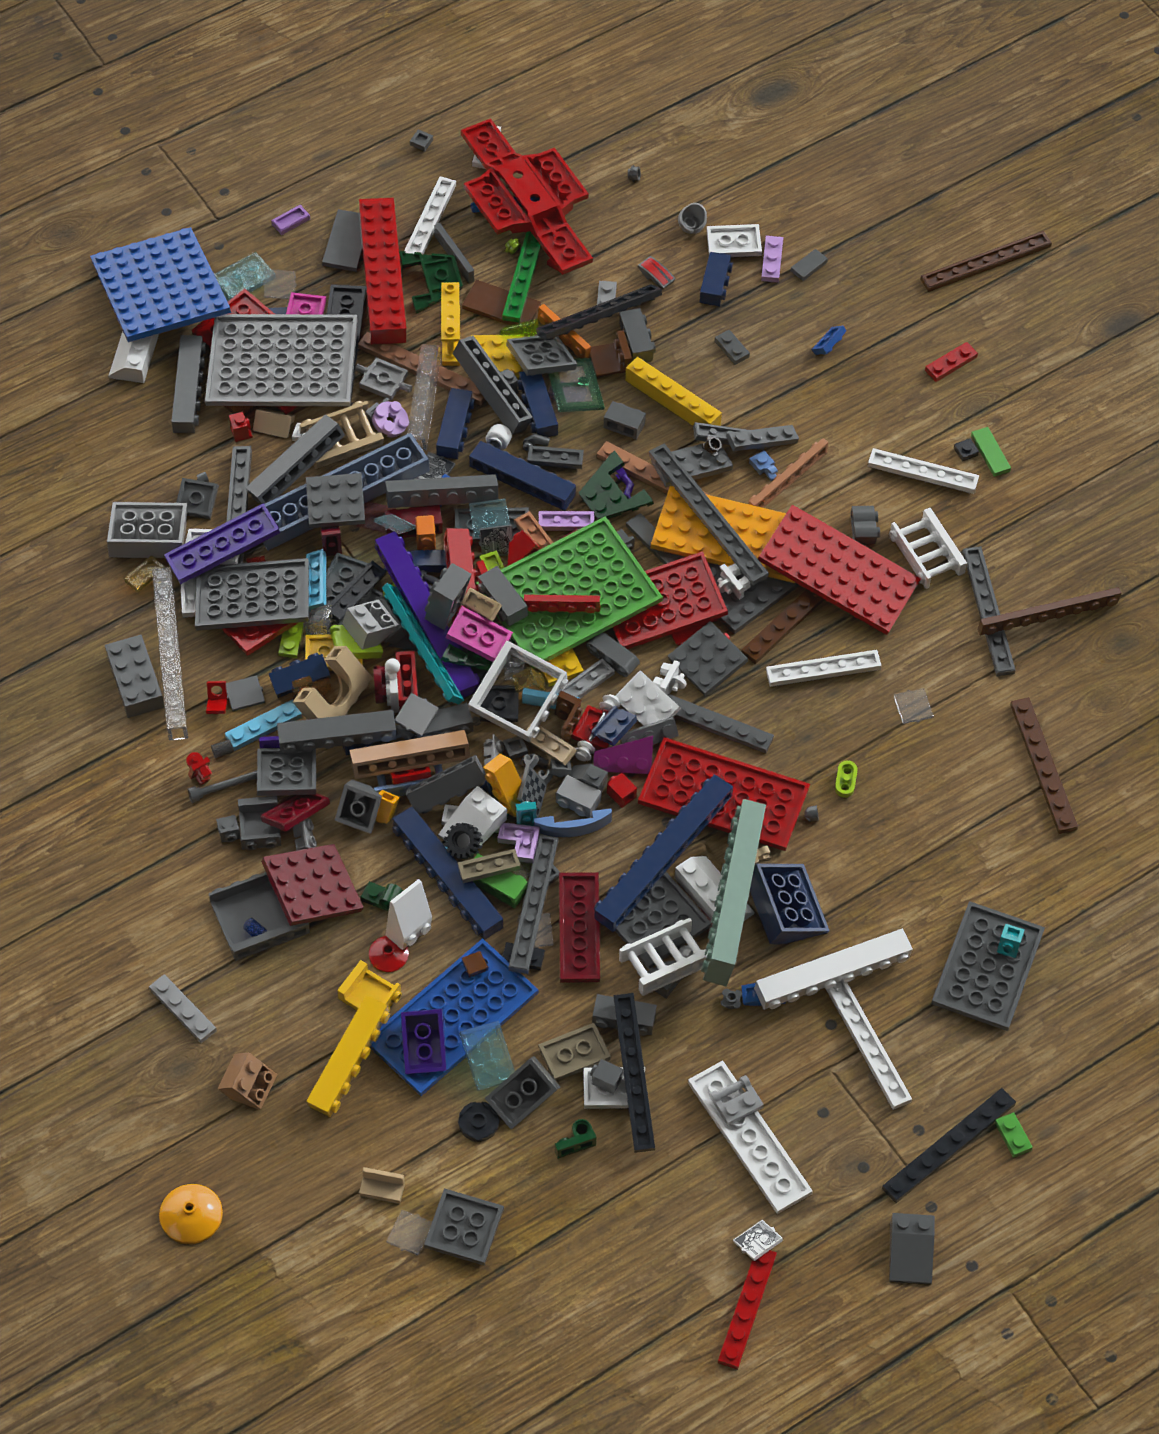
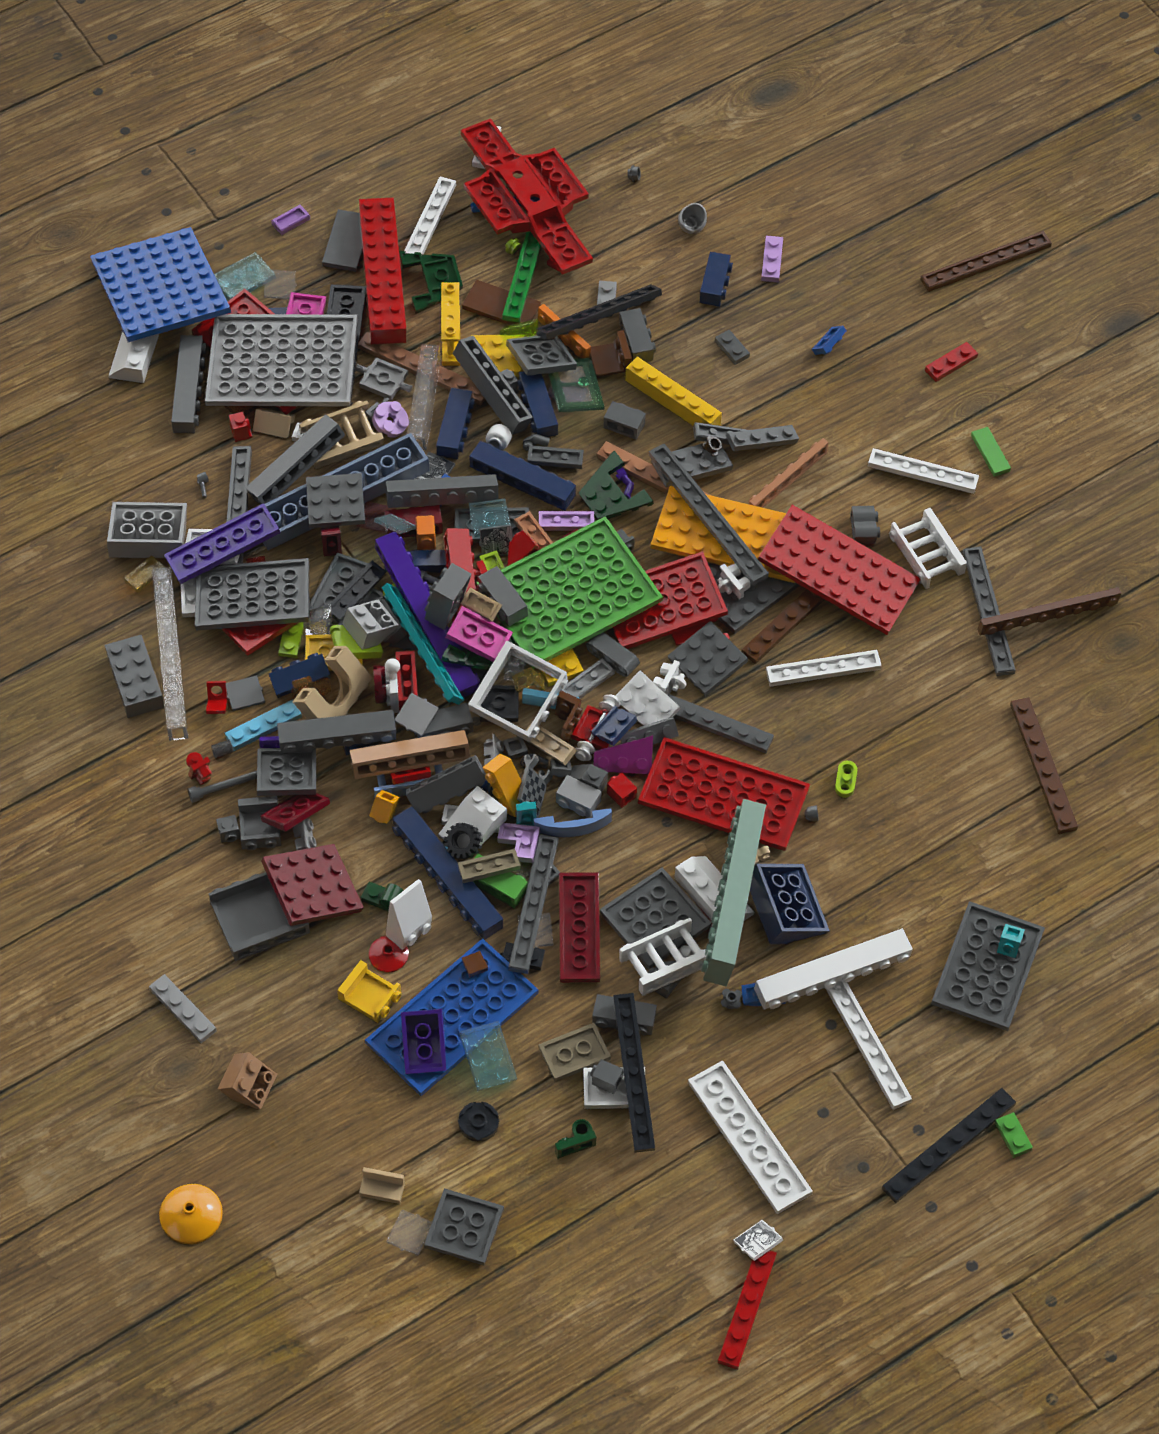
(199, 497): dark grey tile -> none
(257, 929): clear blue piece -> none
(317, 579): medium azure plate -> none
(348, 1056): yellow brick -> none
(358, 806): dark grey slope -> none
(401, 732): dark grey arm -> none
(421, 140): dark grey plate -> none
(452, 249): dark grey tile -> none
(522, 1092): dark grey slope -> none
(563, 603): red plate -> none
(644, 532): dark grey tile -> none
(657, 272): slope -> none
(663, 852): dark blue brick -> none
(735, 240): white plate -> none
(739, 1106): light grey plate -> none
(764, 464): medium blue plate -> none
(809, 264): dark grey tile -> none
(911, 1248): dark grey slope -> none
(913, 706): clear piece -> none
(966, 449): black plate -> none

